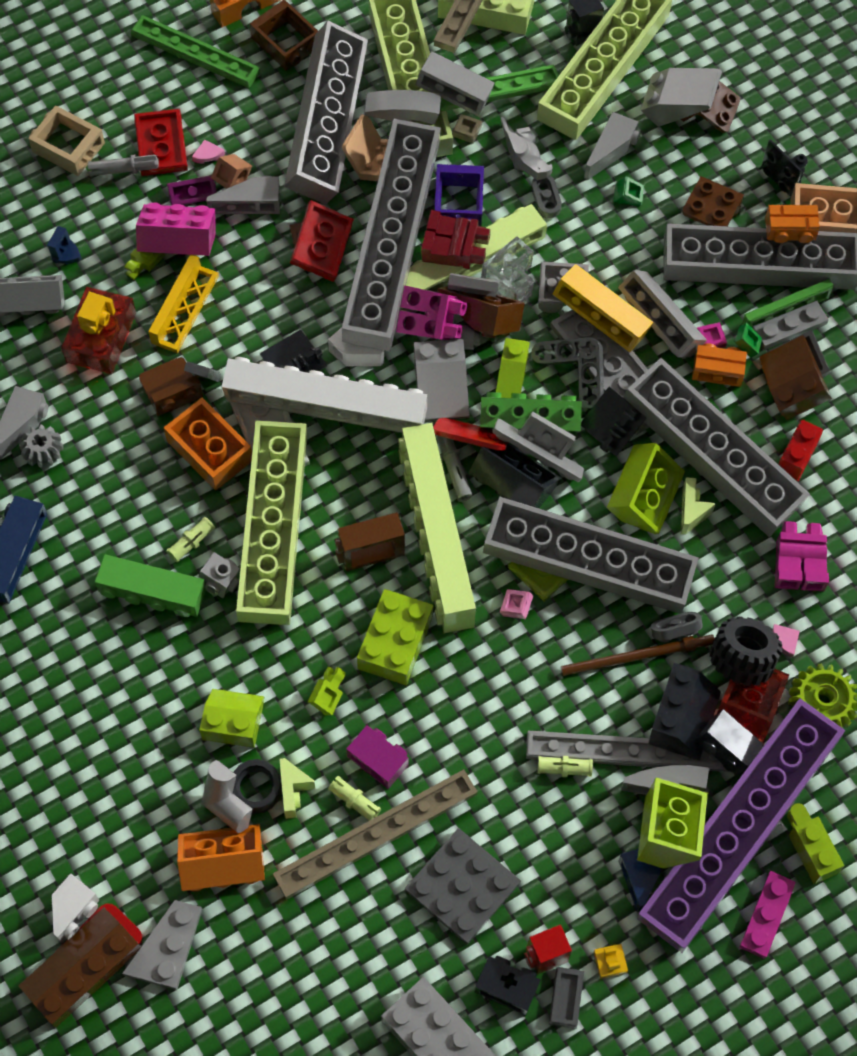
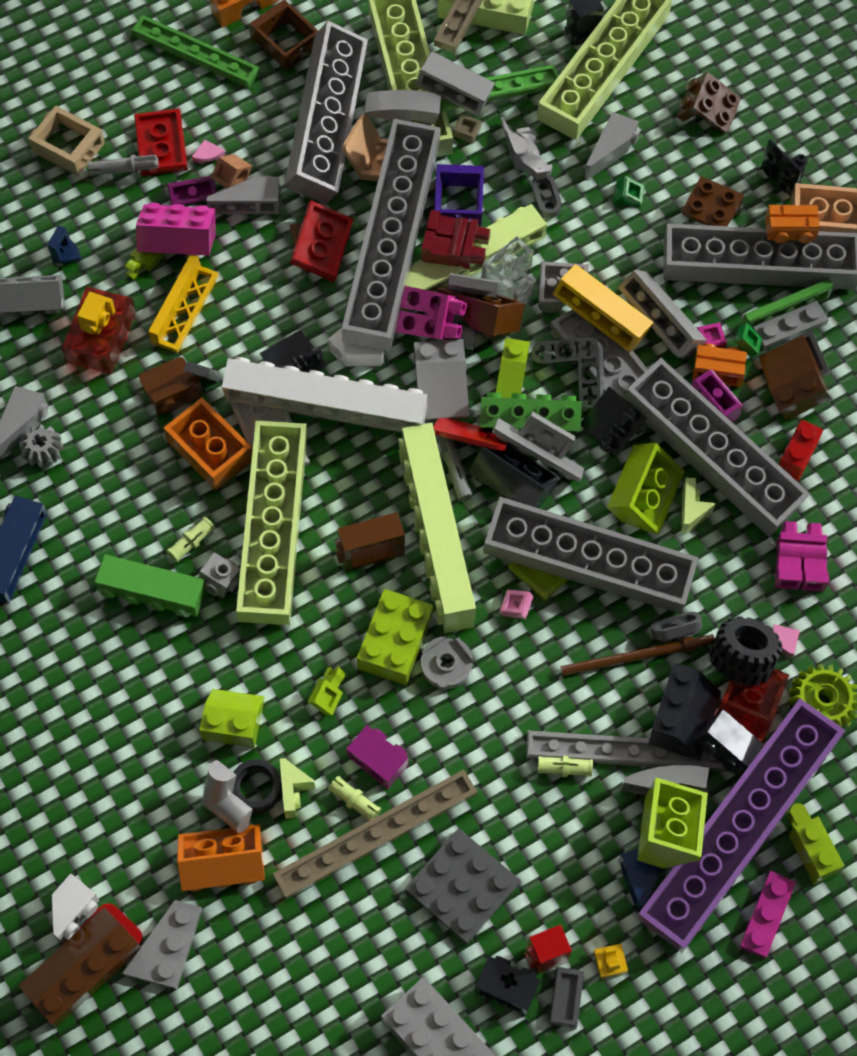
(445, 677): none -> light grey plate
(679, 93): light grey slope -> none
(718, 394): none -> magenta brick

